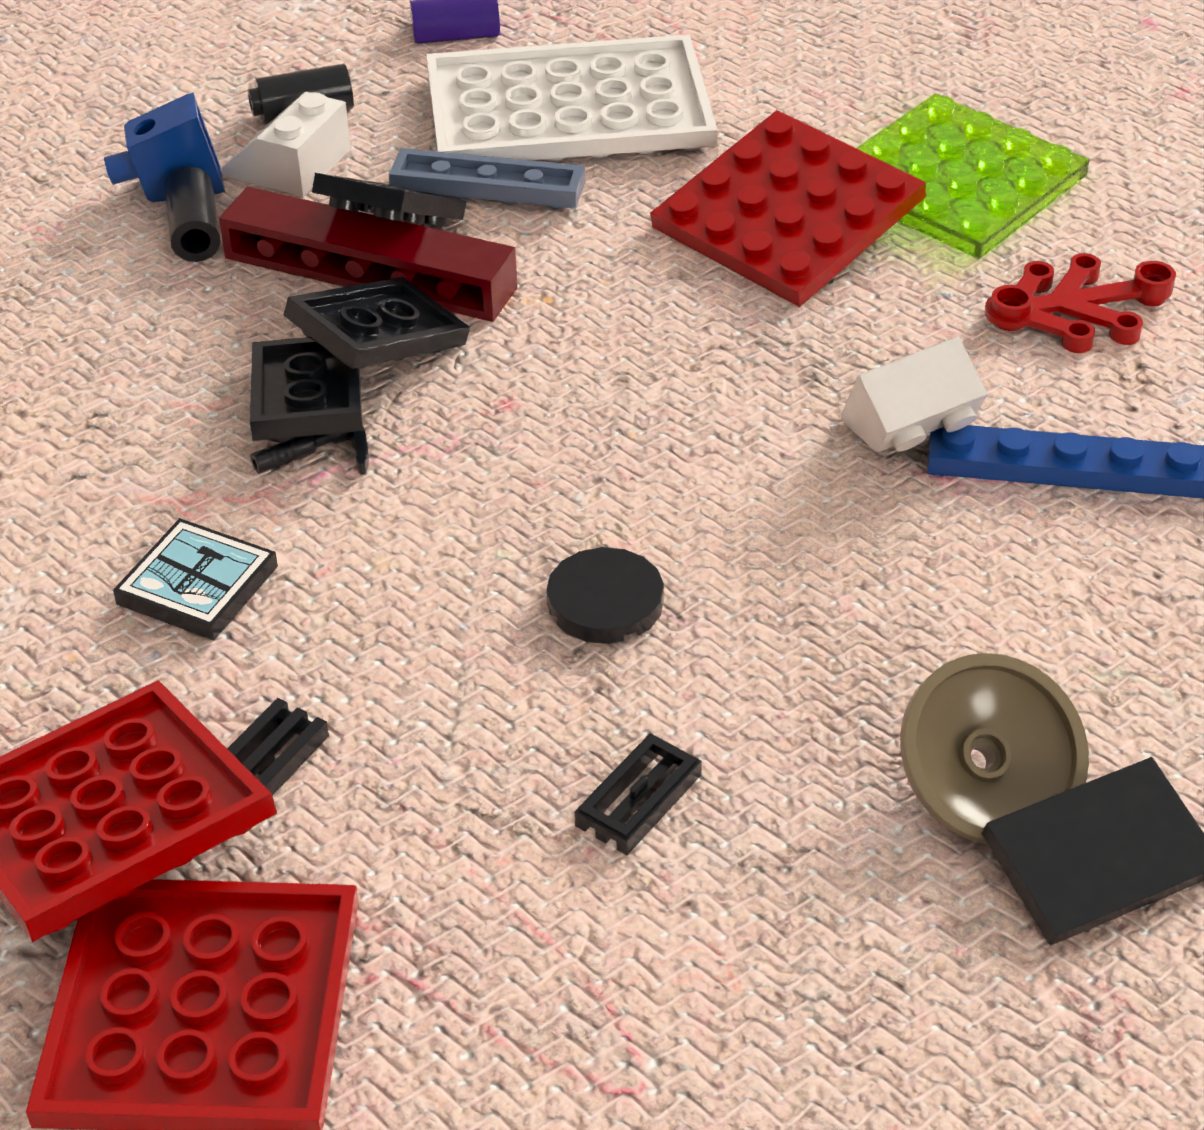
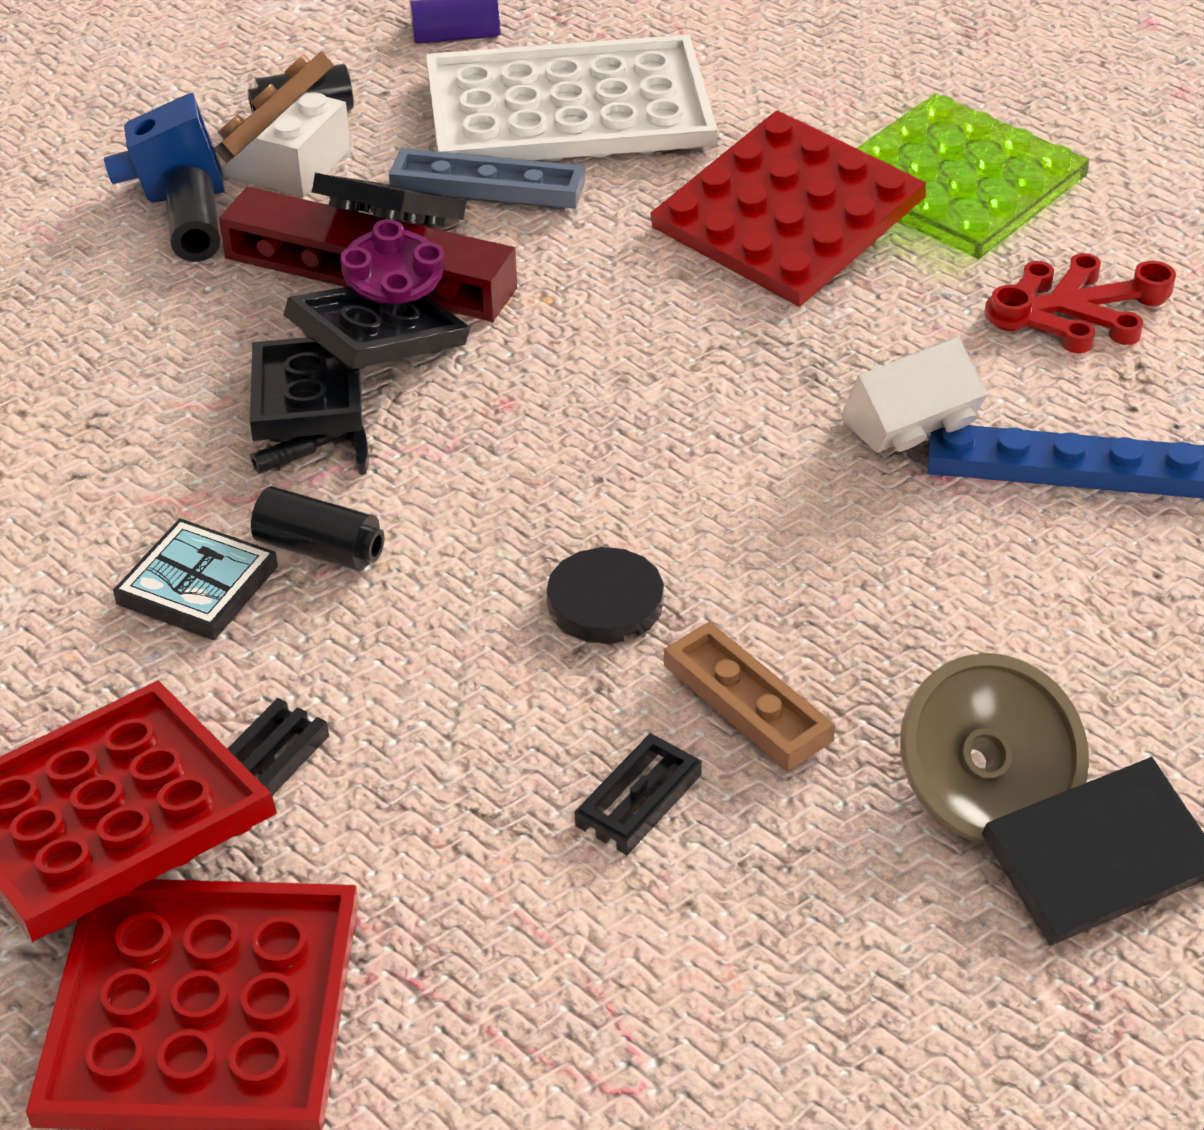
(271, 104): none -> medium nougat plate
(317, 528): none -> black brick
(392, 264): none -> magenta dish
(749, 696): none -> medium nougat plate

